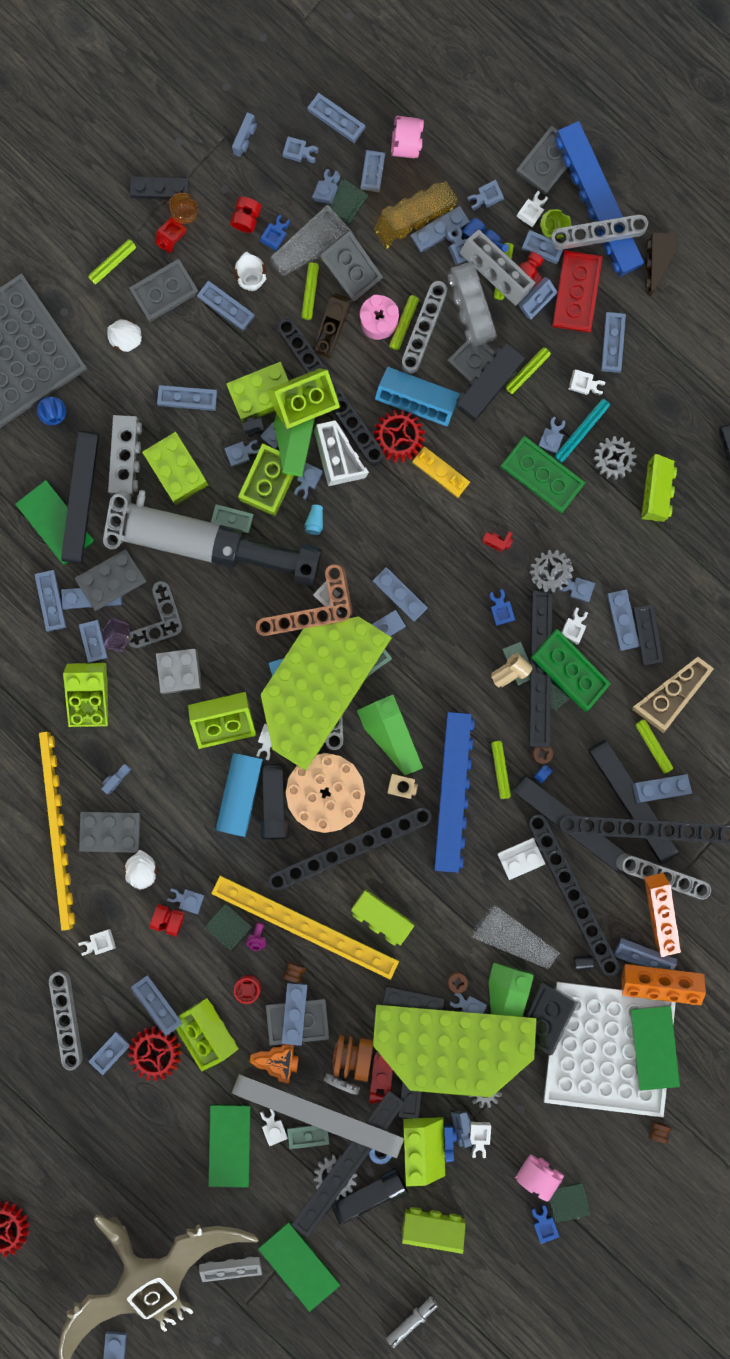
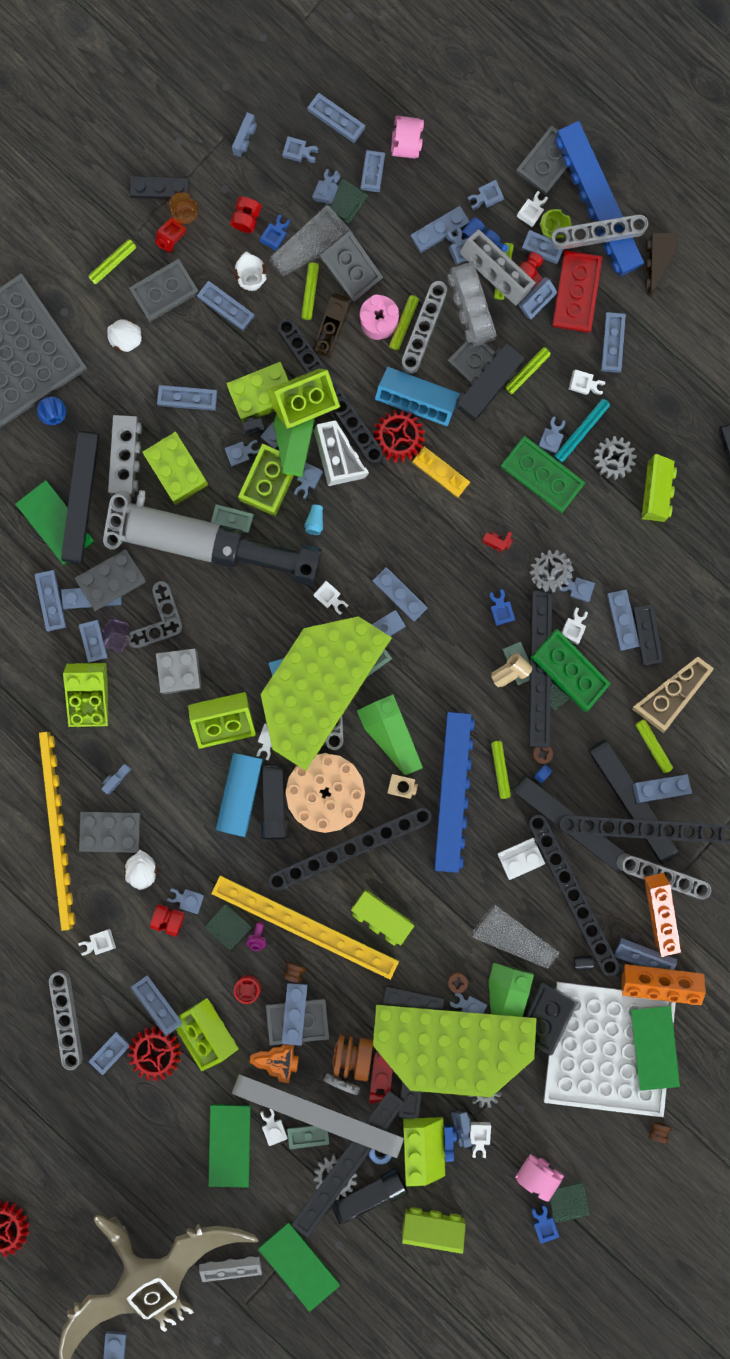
(313, 614): nougat beam -> none
(414, 212): clear yellow wedge -> none
(419, 1315): light grey pin -> none

